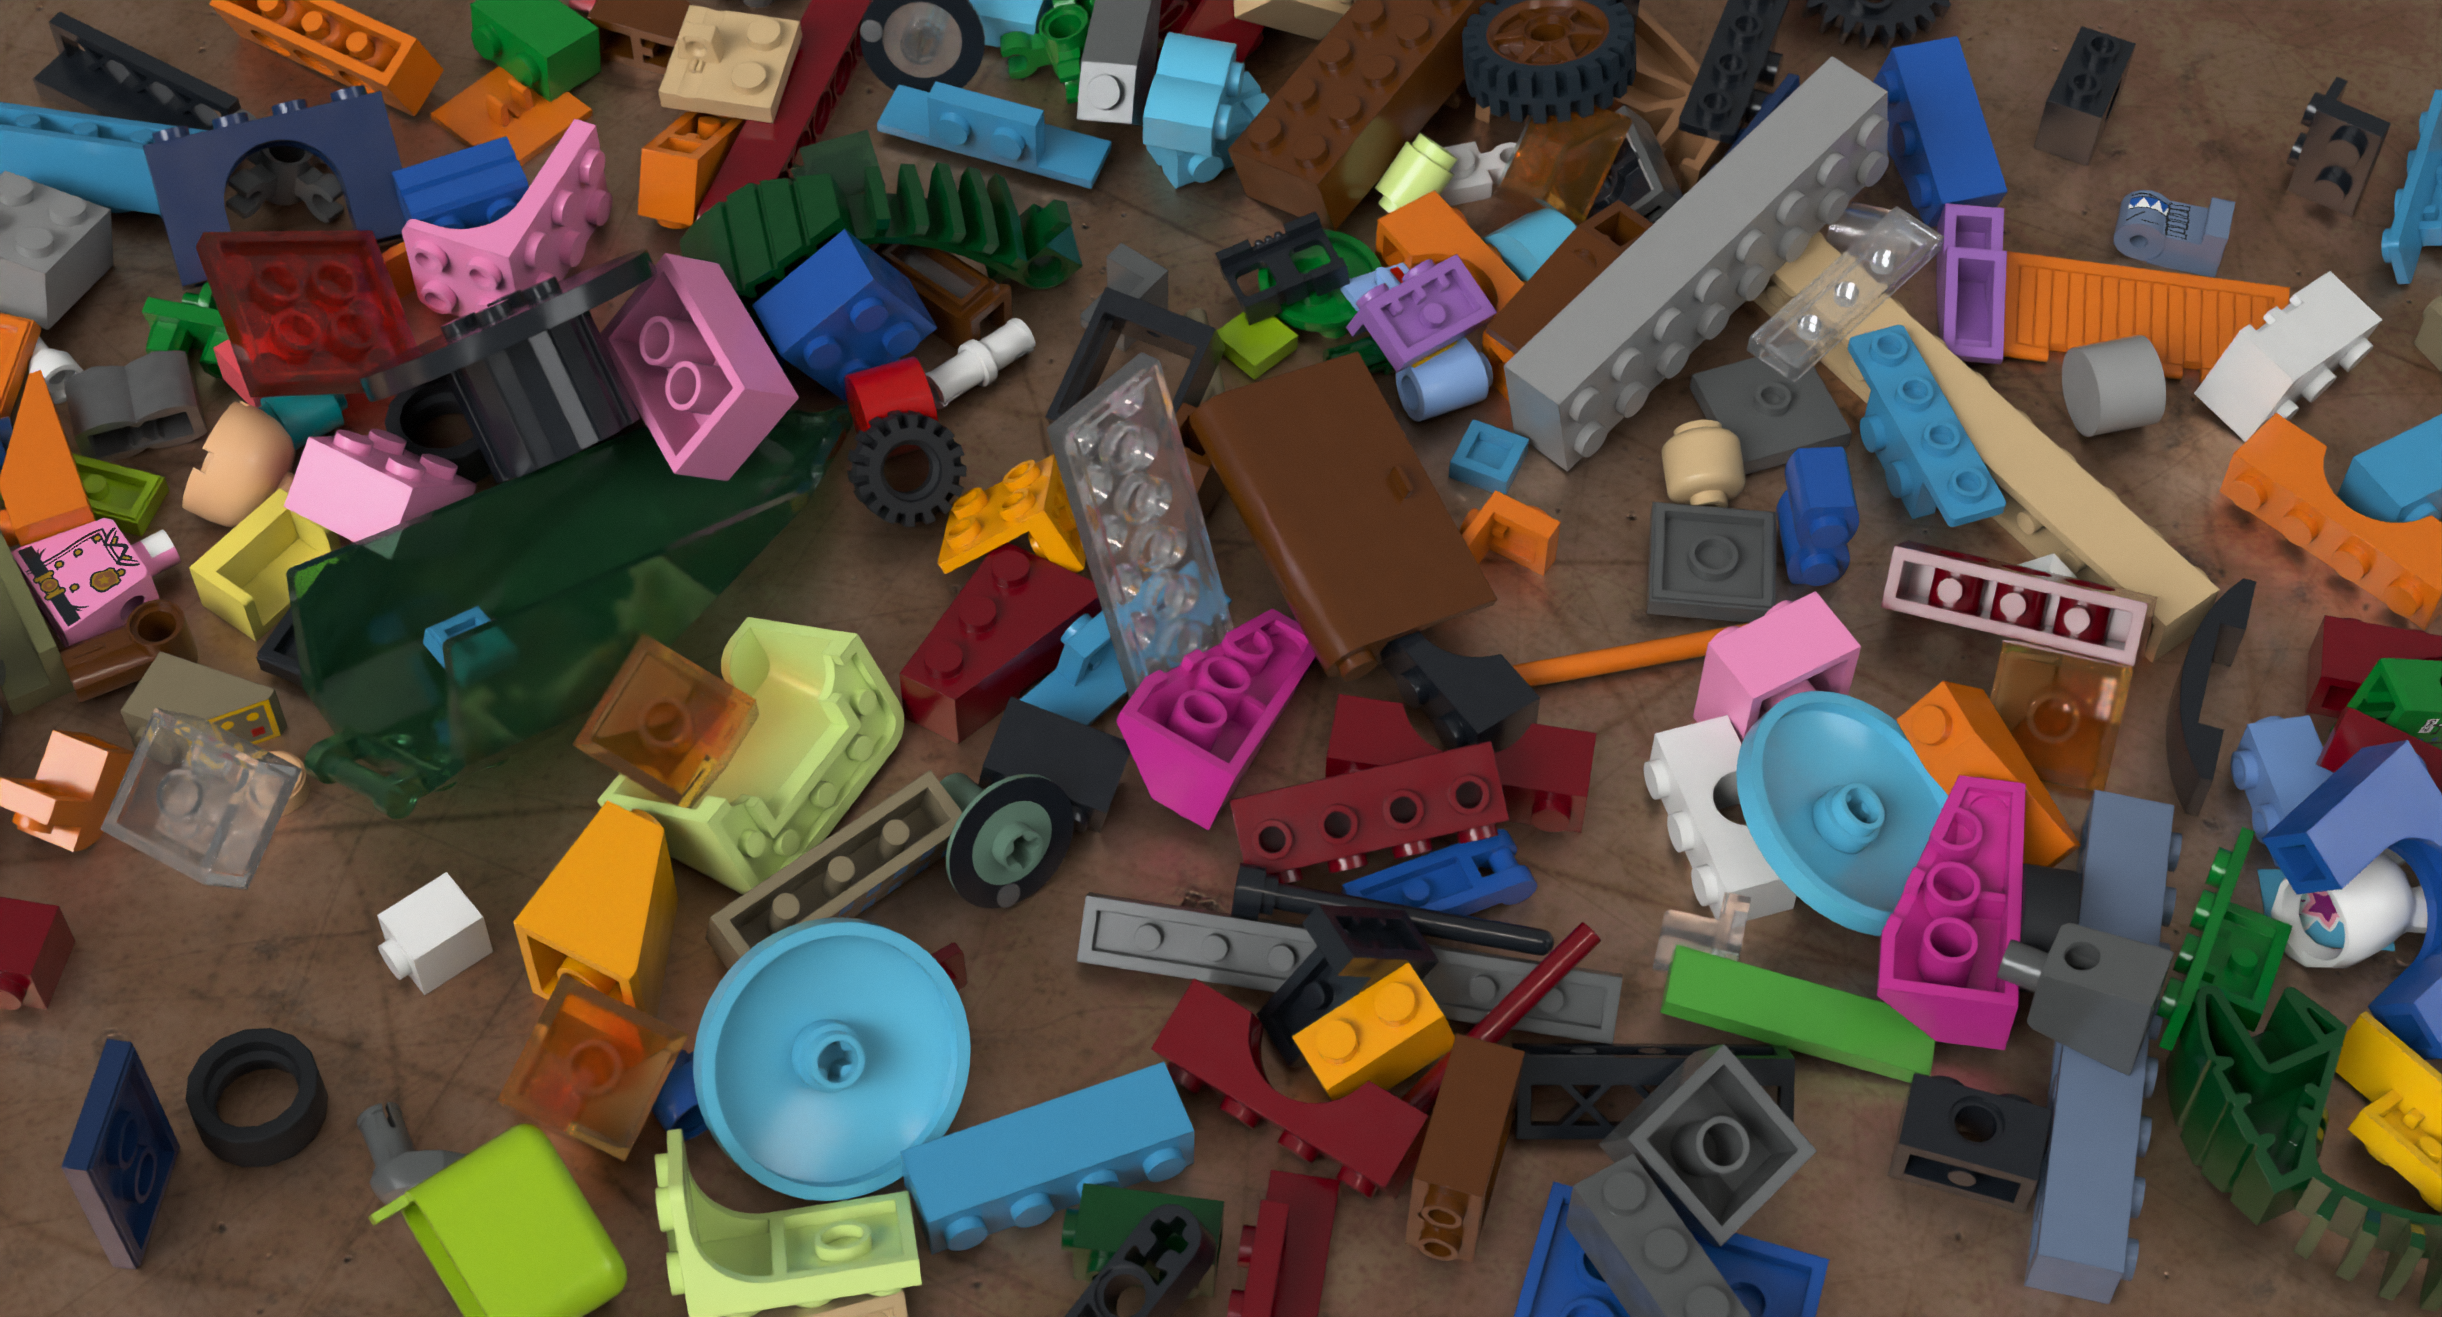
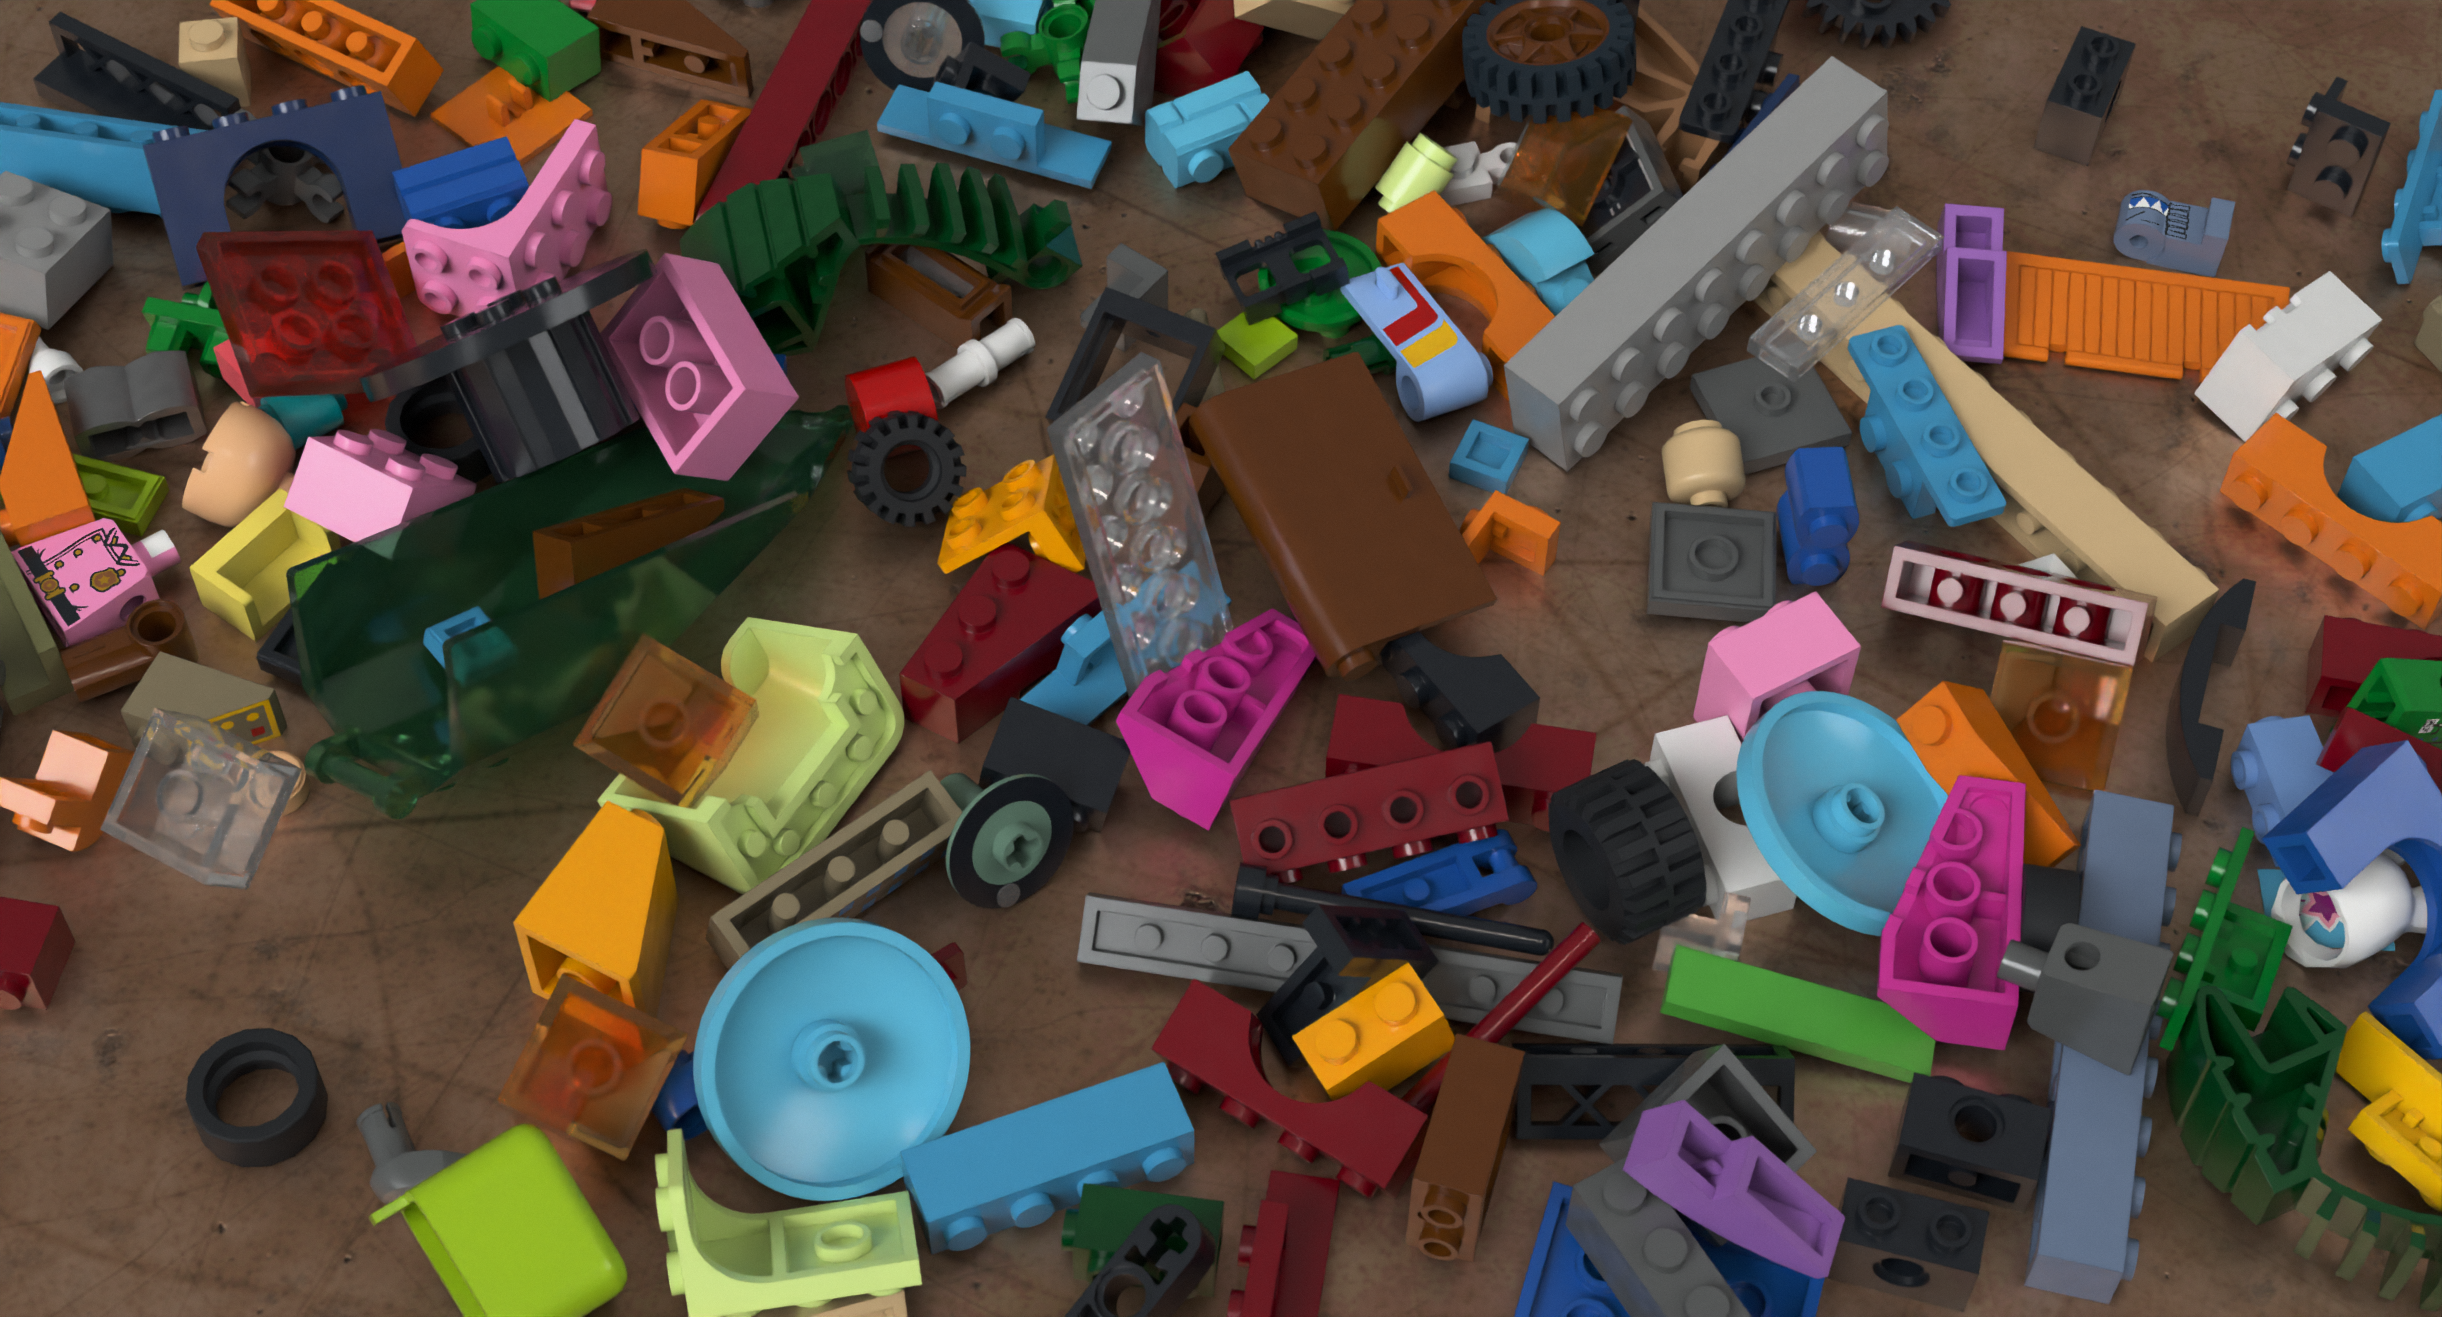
(121, 1155): dark blue tile -> none
(217, 55): none -> tan brick
(433, 934): white brick -> none
(612, 537): none -> reddish brown slope
(730, 64): tan hinge -> none
(843, 313): blue brick -> none
(983, 73): none -> black bracket
(1191, 94): medium azure brick -> none
(1423, 312): medium lavender bracket -> none
(1567, 273): reddish brown slope -> none
(1617, 658): orange bar -> none
(1627, 851): none -> black tyre
(1734, 1189): none -> medium lavender slope
(1909, 1244): none -> black brick
(1938, 129): blue wedge -> none
(2113, 385): light grey piece -> none

